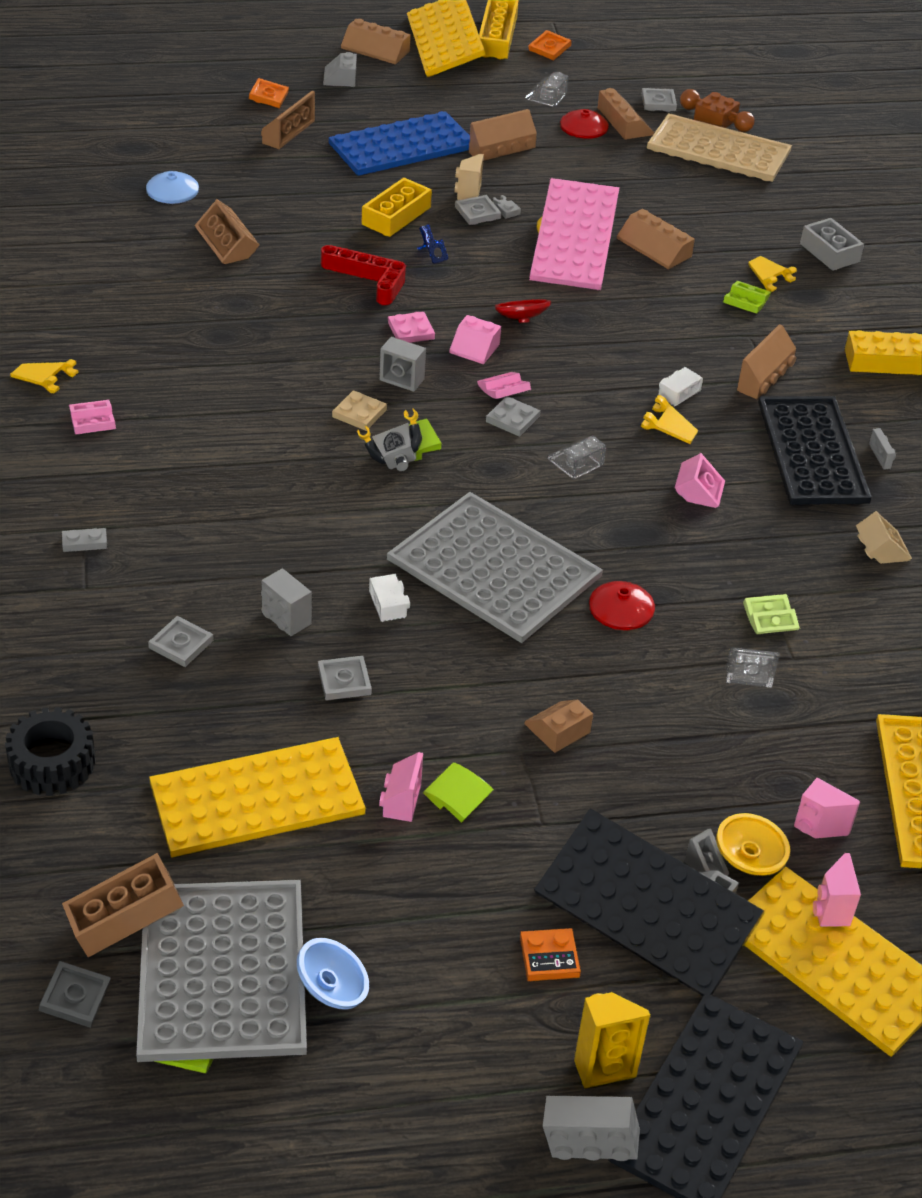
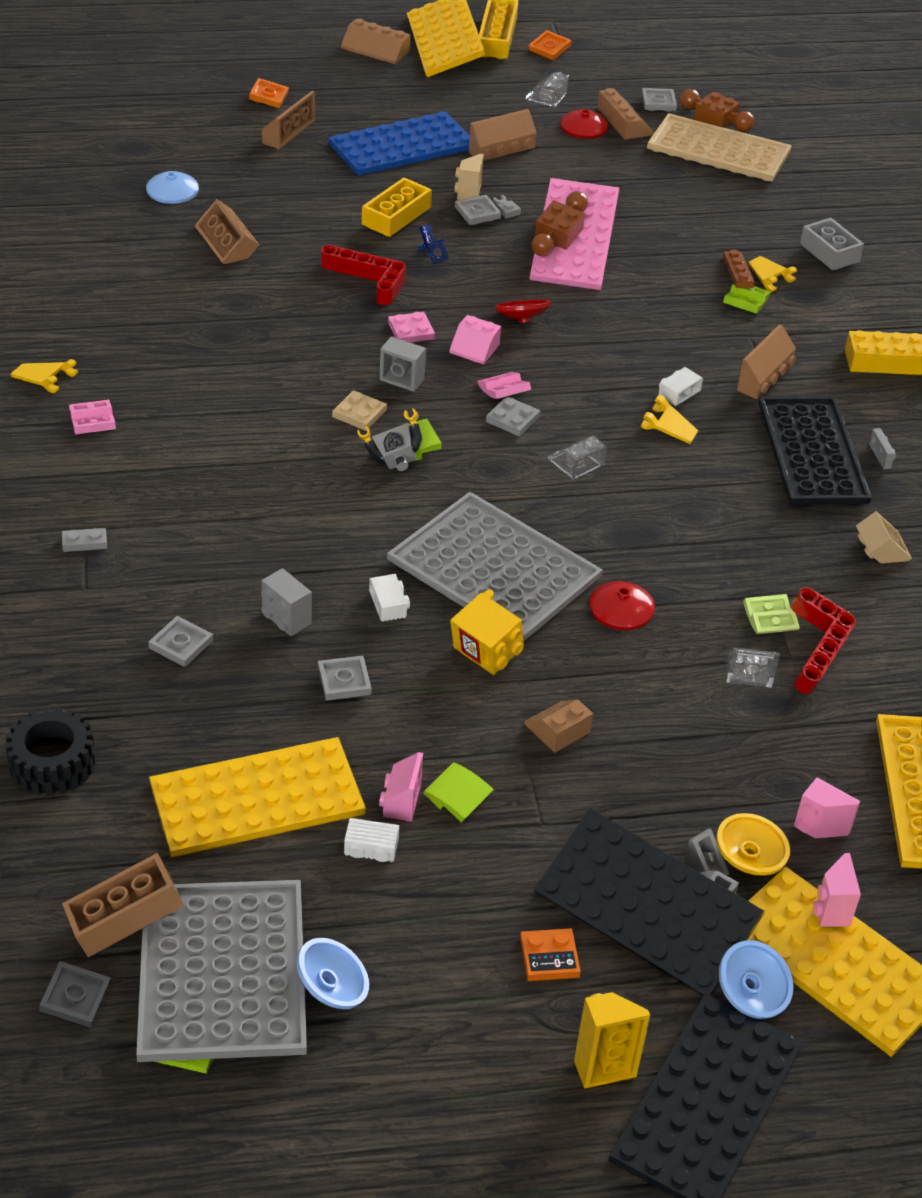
(341, 70): light grey slope -> none
(371, 840): none -> white brick
(487, 633): none -> yellow container
(559, 224): none -> dark orange brick
(591, 1127): light grey brick -> none
(656, 239): medium nougat slope -> none
(699, 482): bright pink slope -> none
(738, 269): none -> dark orange plate
(764, 972): none -> light blue dish
(830, 619): none -> red beam

